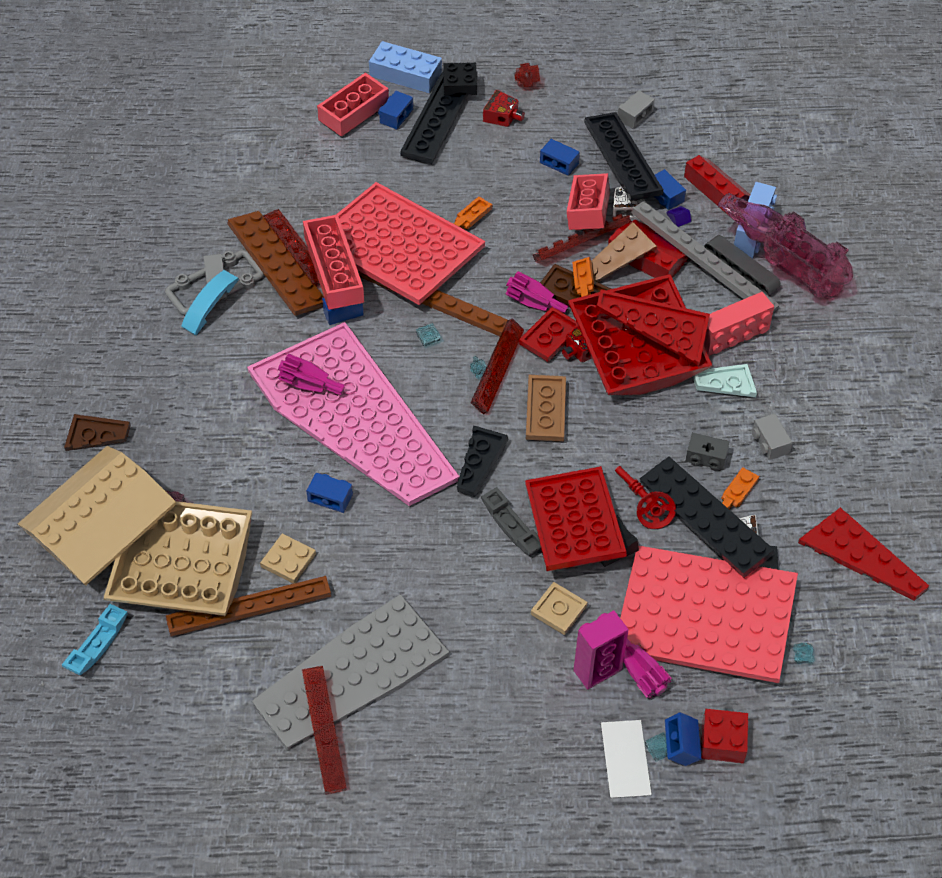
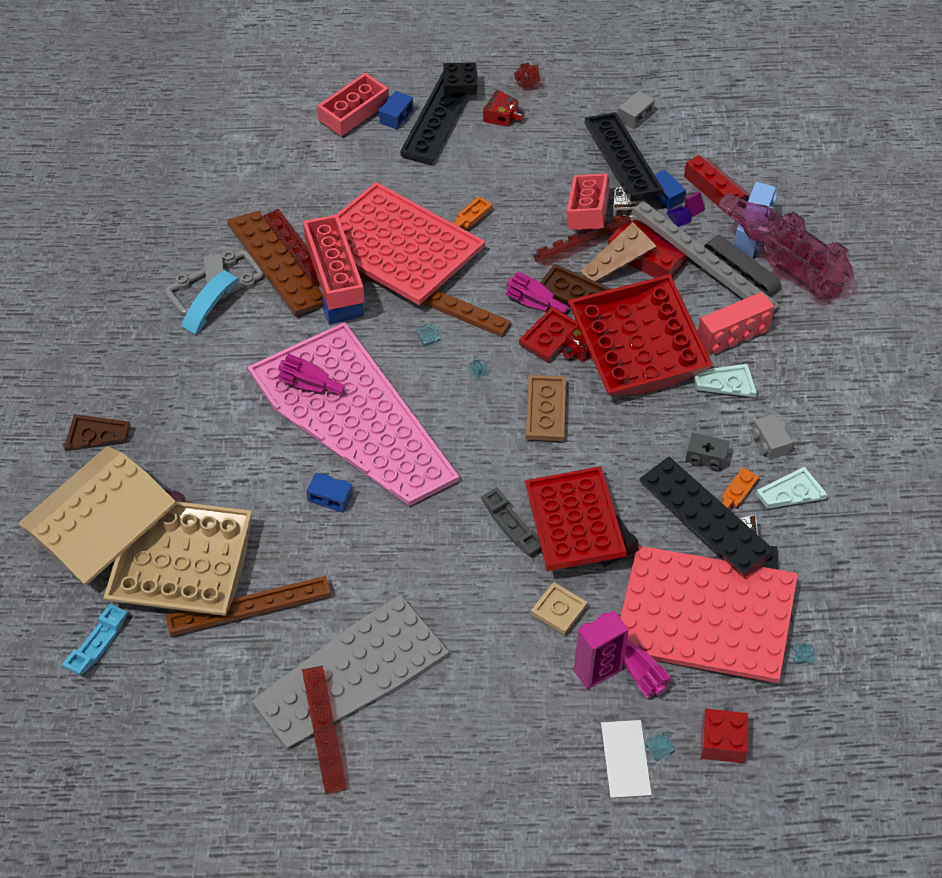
(288, 558): tan plate -> none
(405, 67): light blue brick -> none
(481, 456): black wing -> none
(497, 366): clear red plate -> none
(559, 157): blue brick -> none
(583, 276): orange hinge -> none
(651, 503): red dish -> none
(668, 325): red wing -> none
(682, 739): blue brick -> none
(694, 203): none -> magenta slope
(791, 489): none -> light aqua wing
(860, 551): red wing -> none

